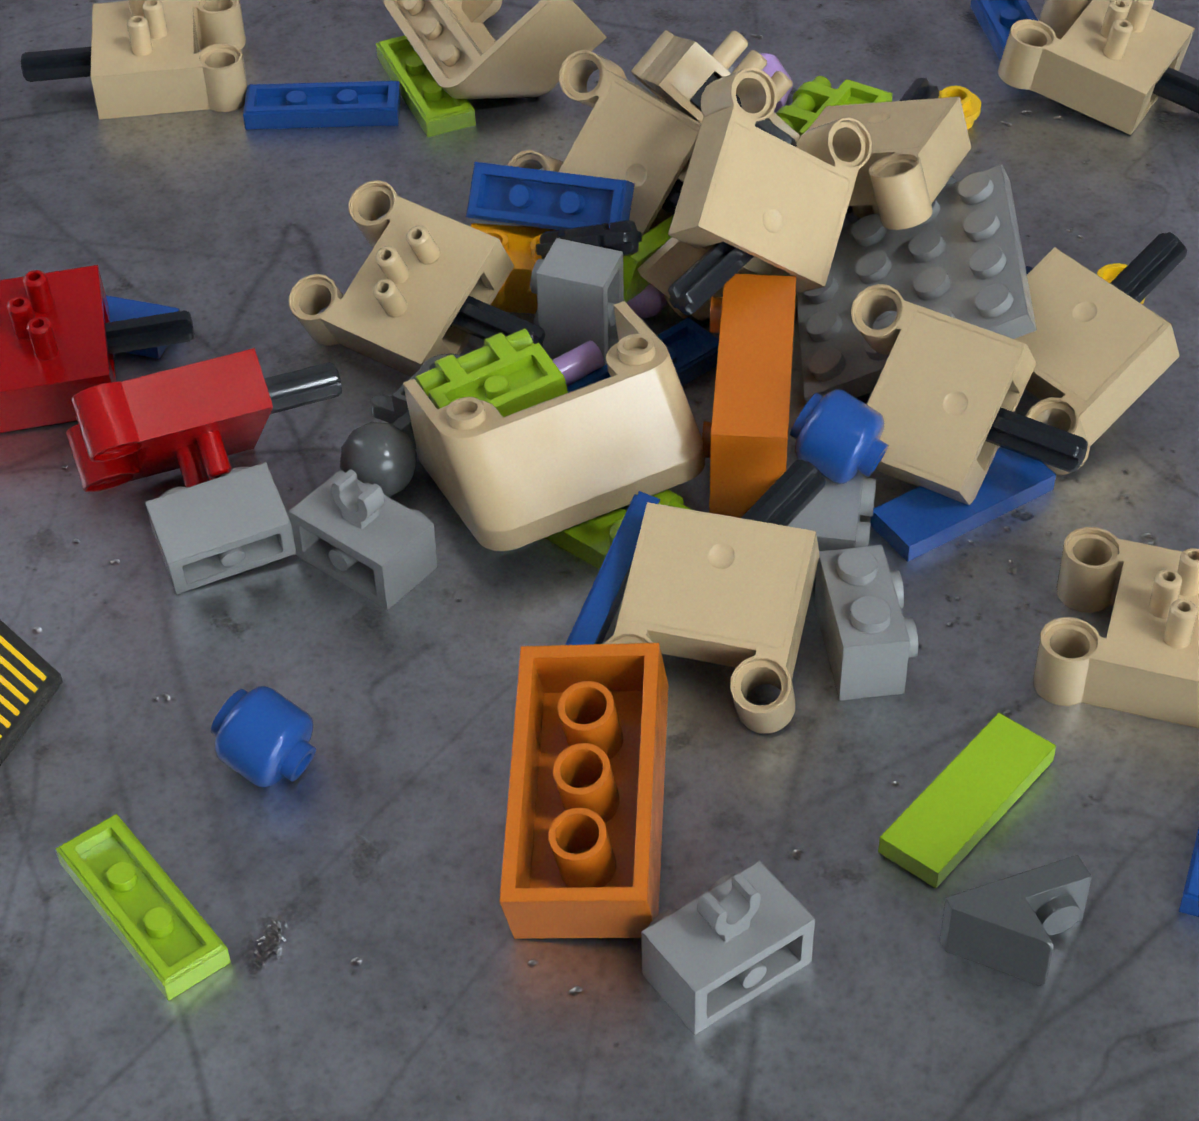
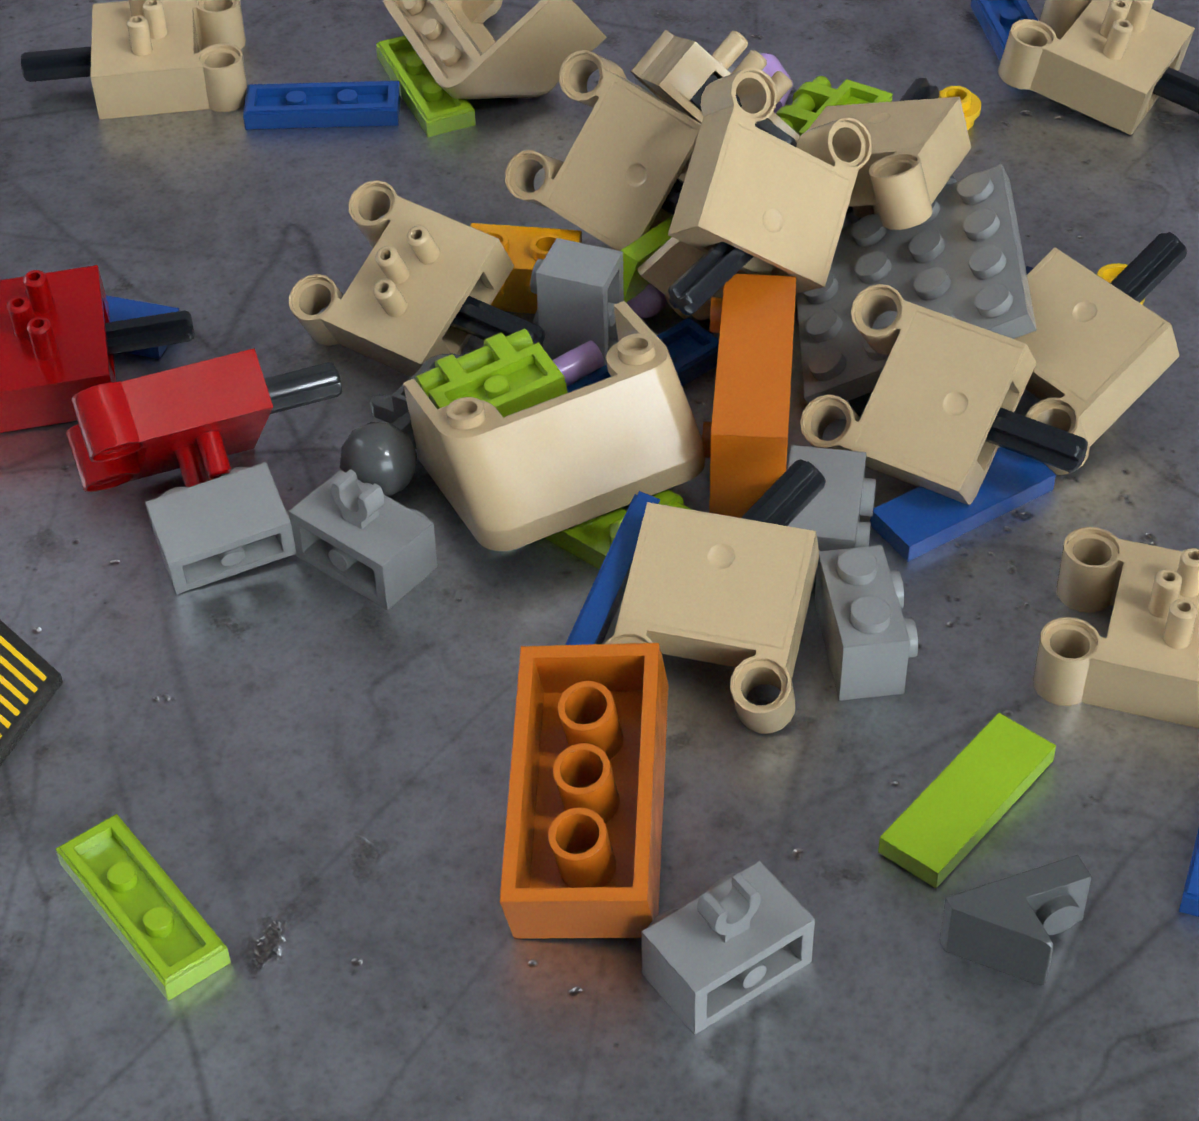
(263, 736): blue head -> none
(546, 198): blue tile -> none
(620, 236): black axle -> none
(839, 436): blue head -> none

